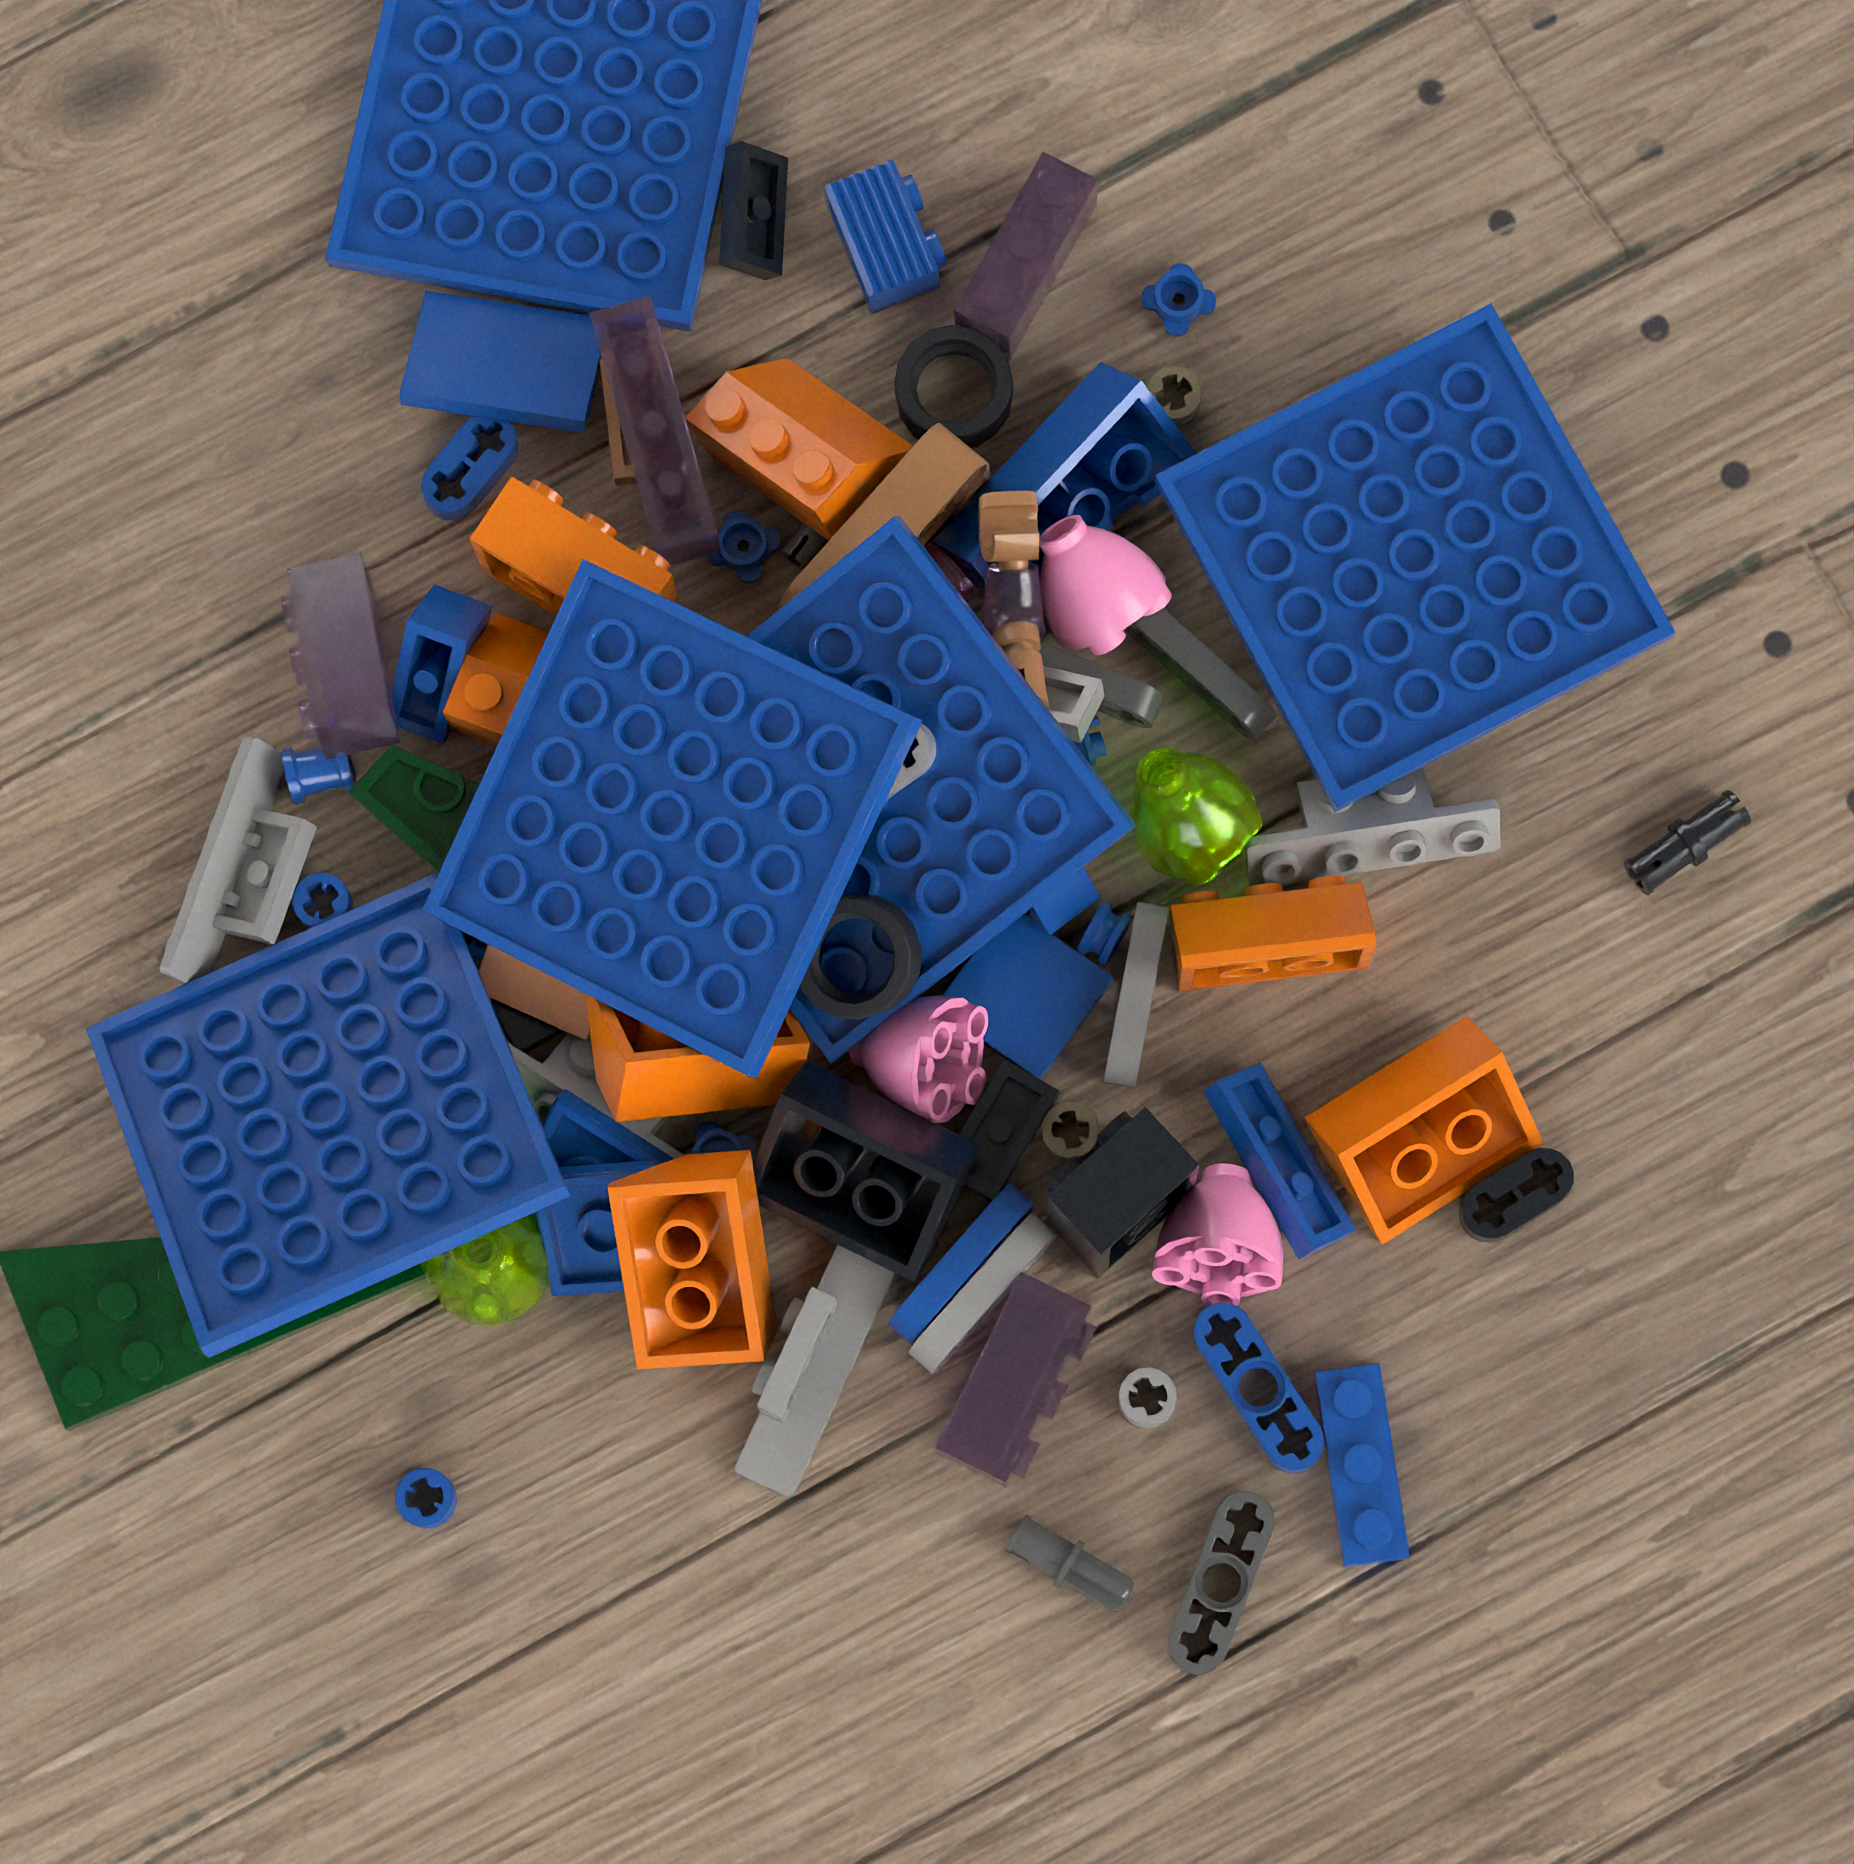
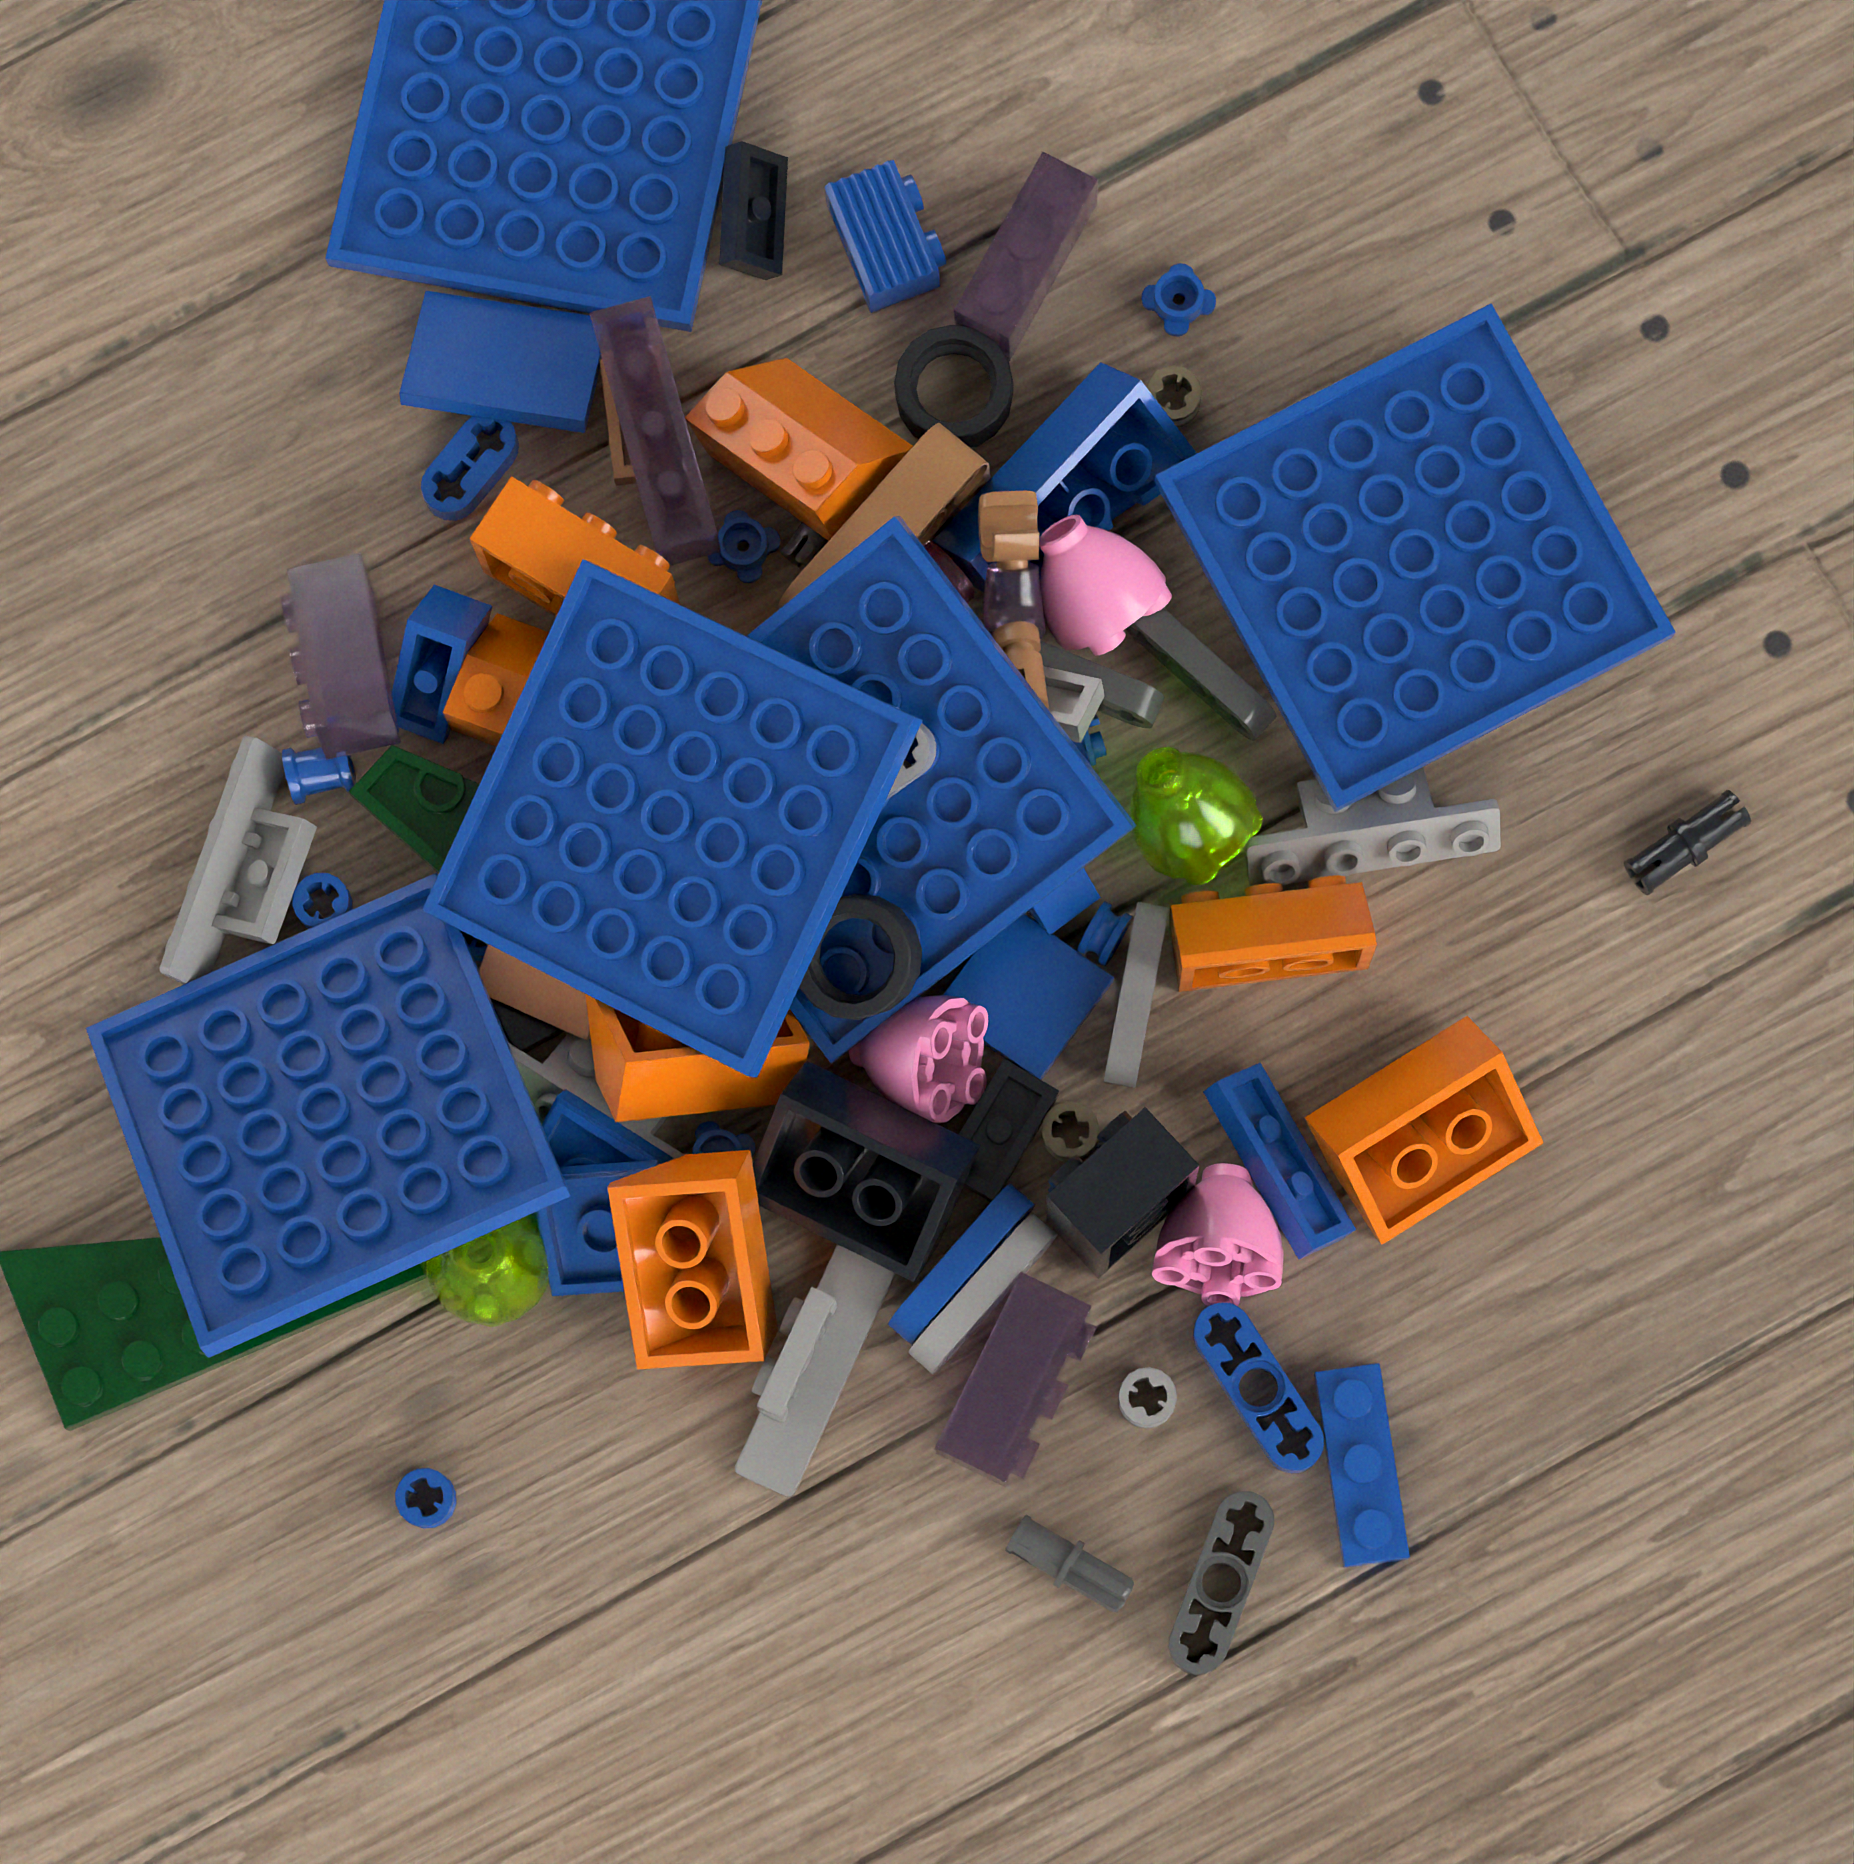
(1508, 1182): black beam -> none

